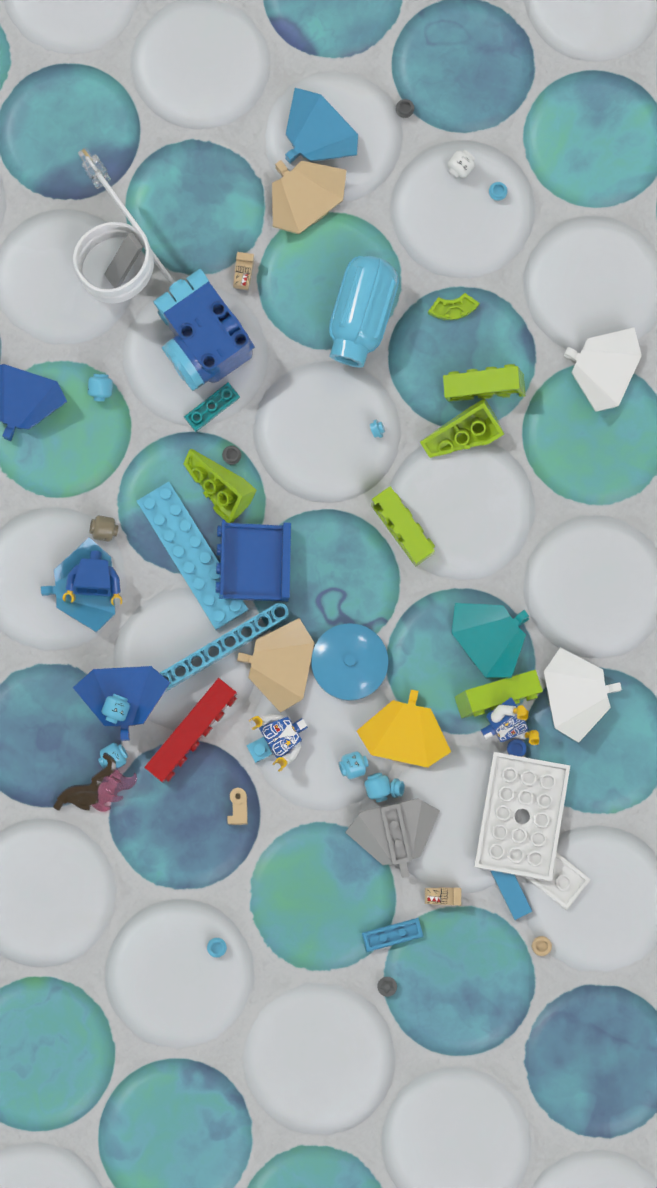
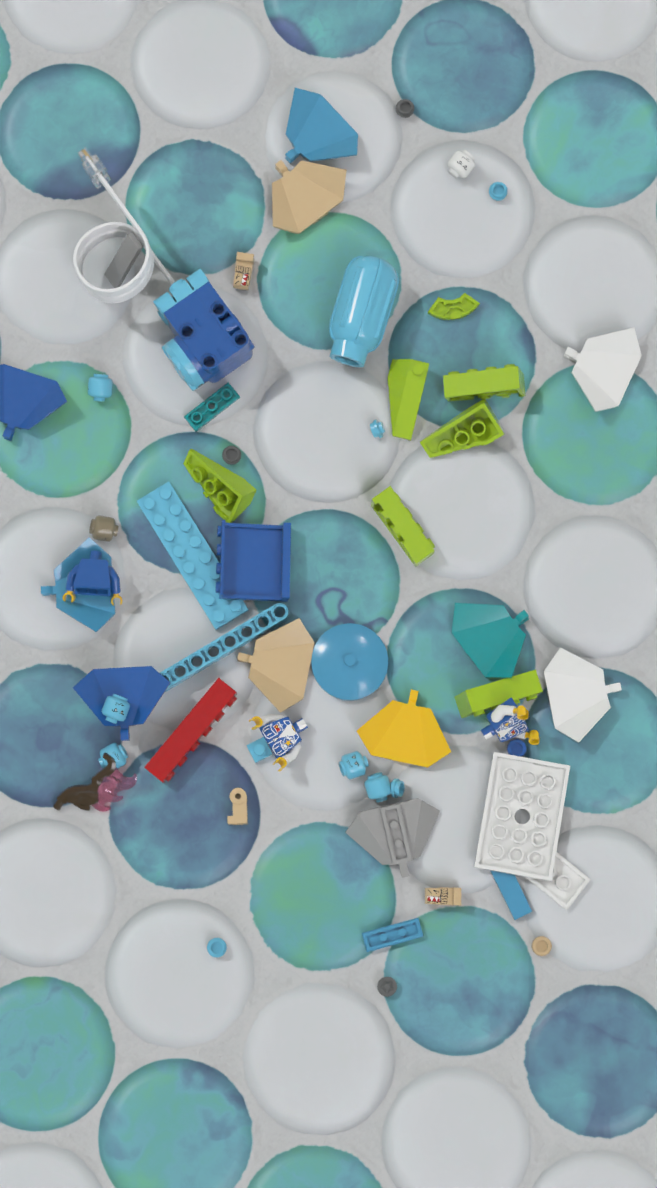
(406, 388): none -> lime wedge

